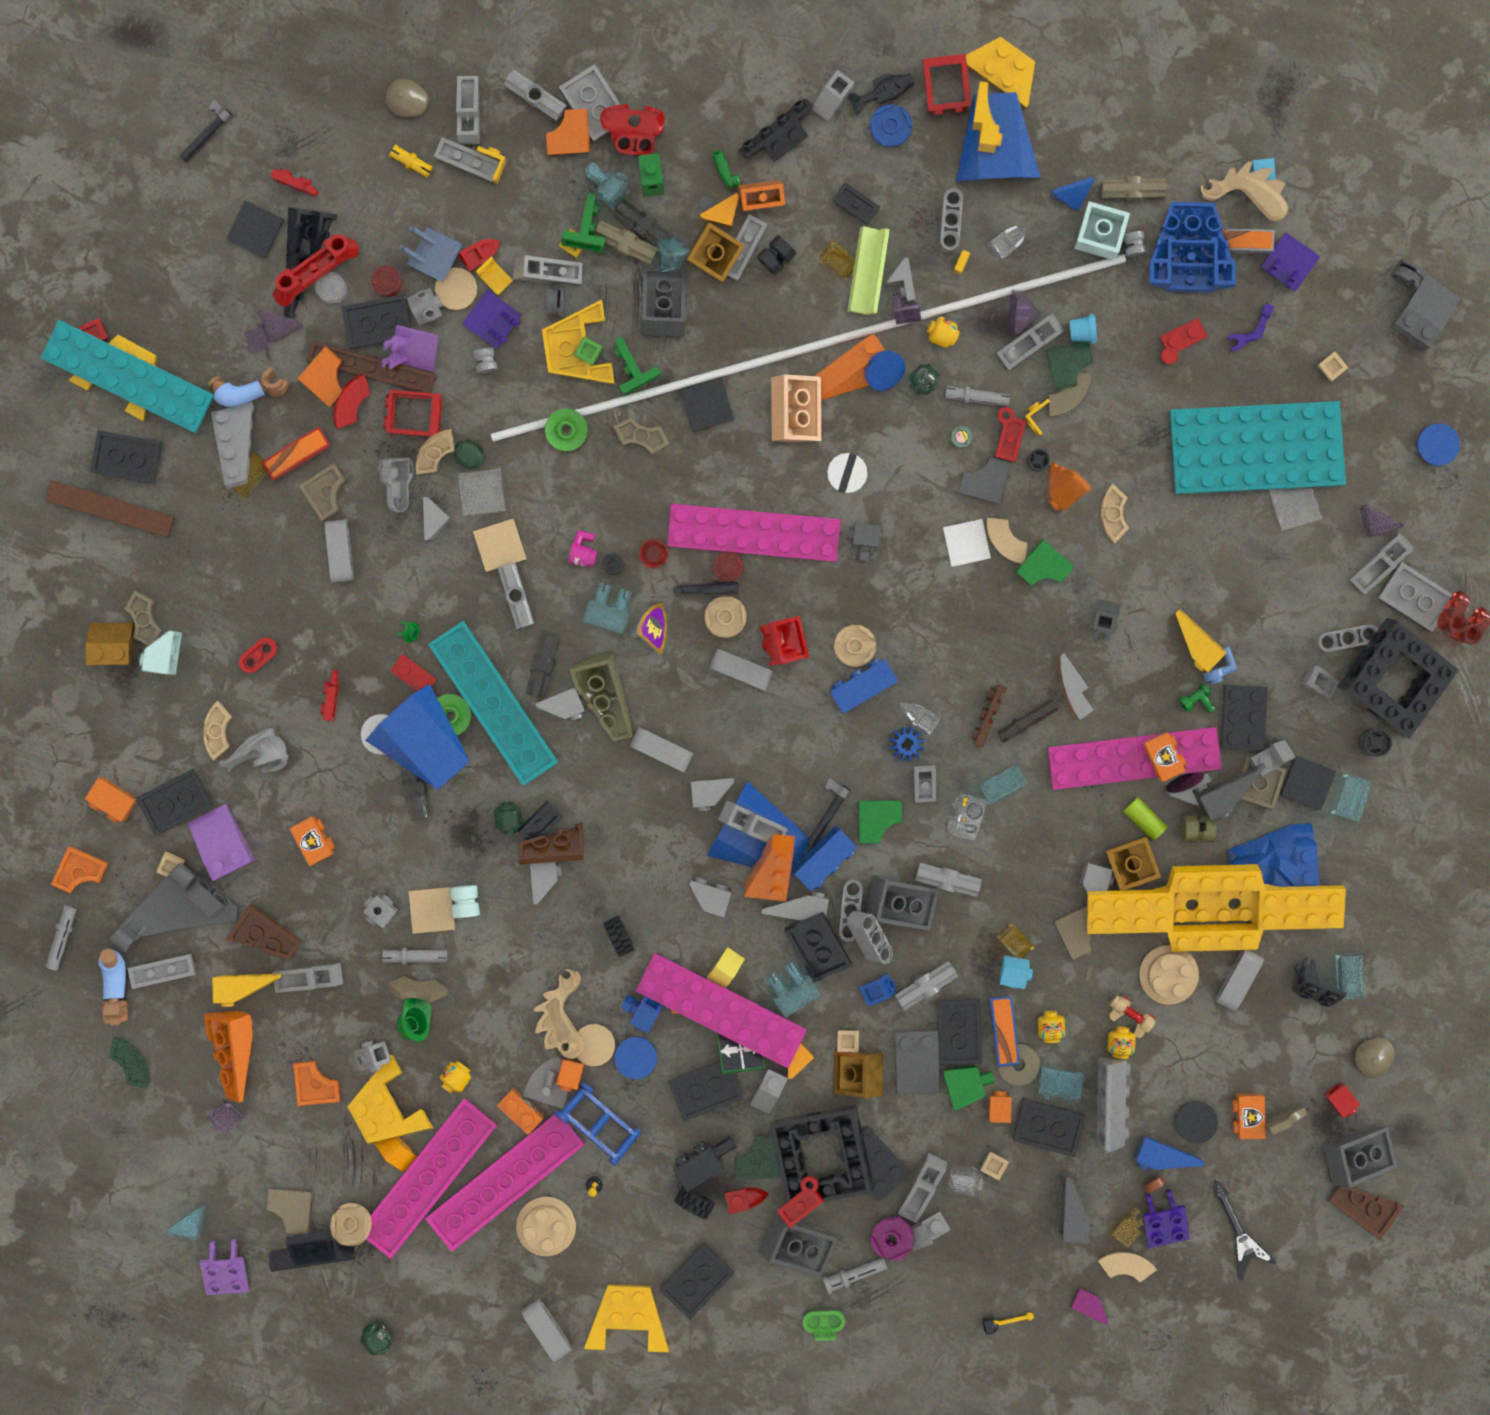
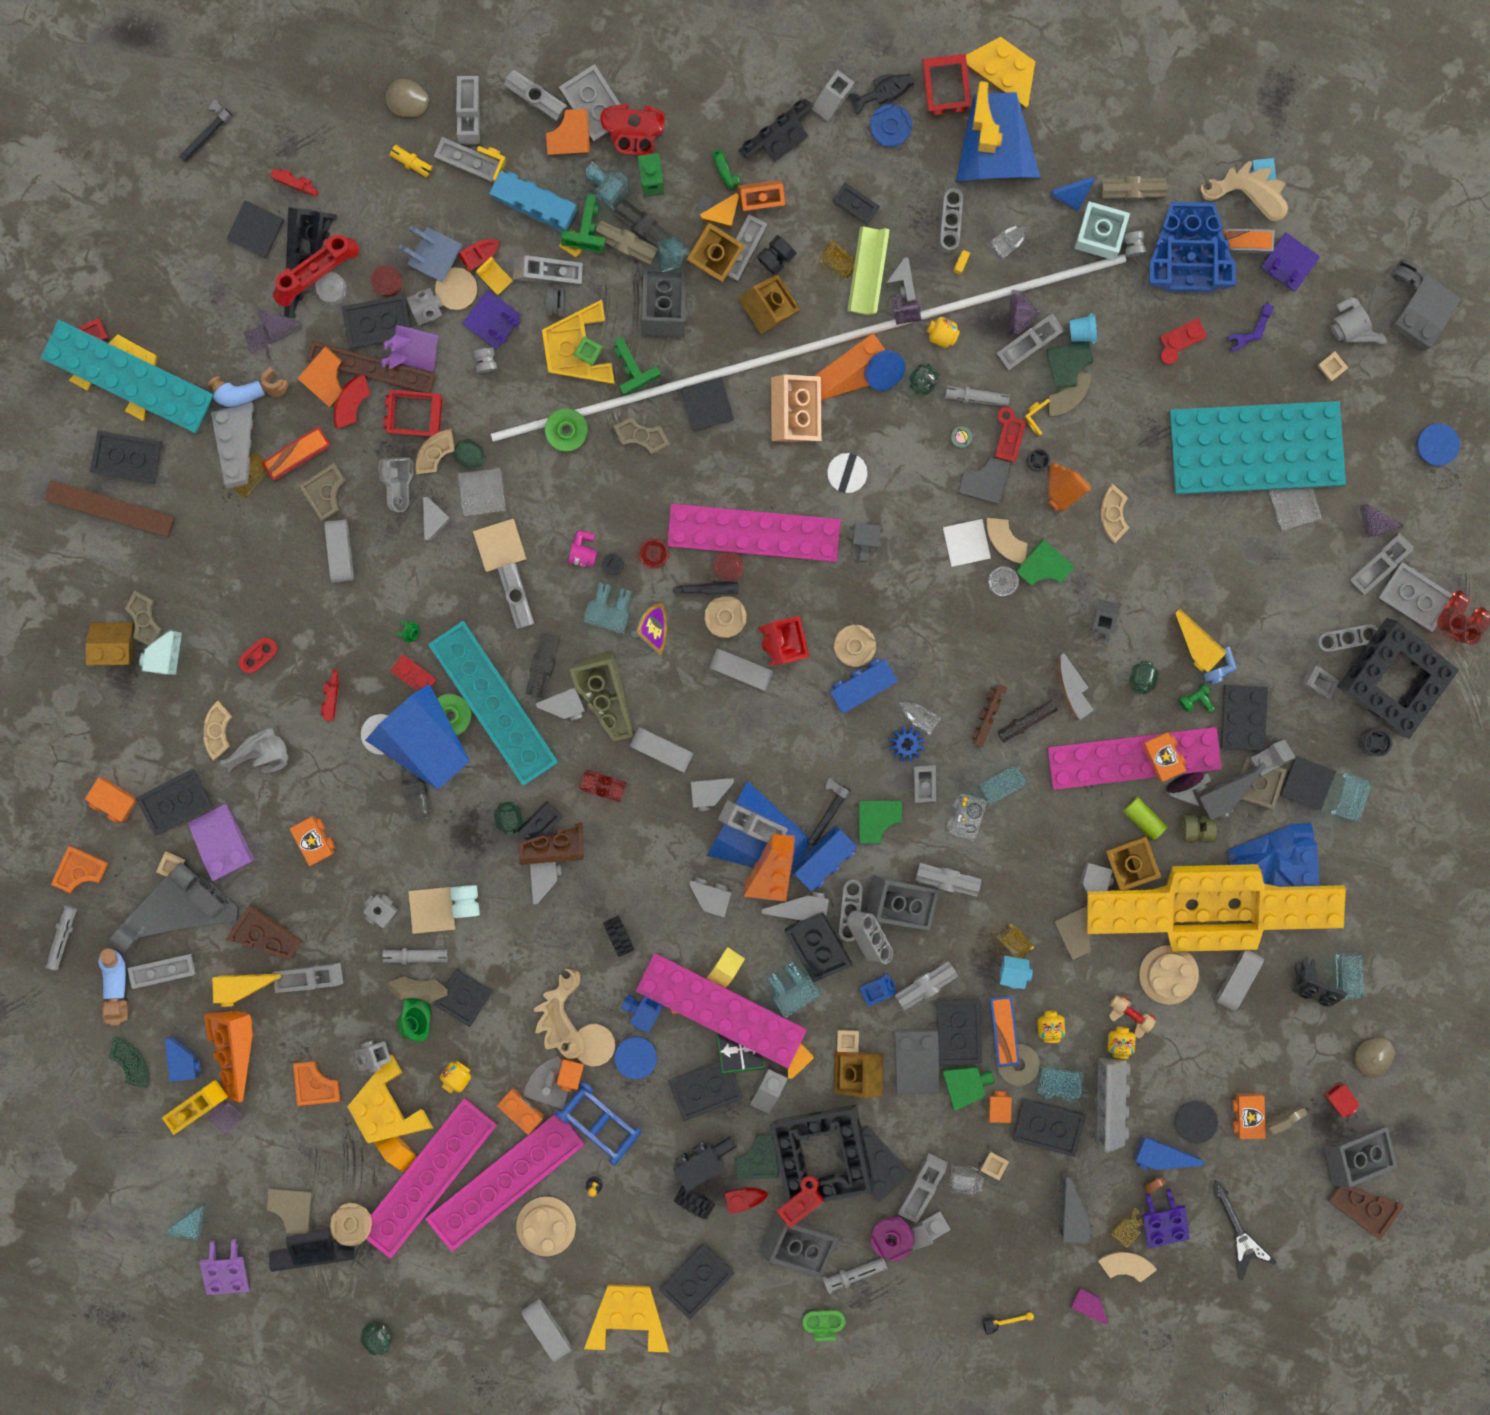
(181, 1061): none -> blue slope
(194, 1107): none -> yellow slope
(463, 998): none -> black tile
(534, 202): none -> dark azure wedge
(603, 785): none -> clear red piece
(769, 304): none -> pearl gold slope
(1003, 581): none -> clear wheel
(1143, 677): none -> clear green head
(1354, 324): none -> light grey piece

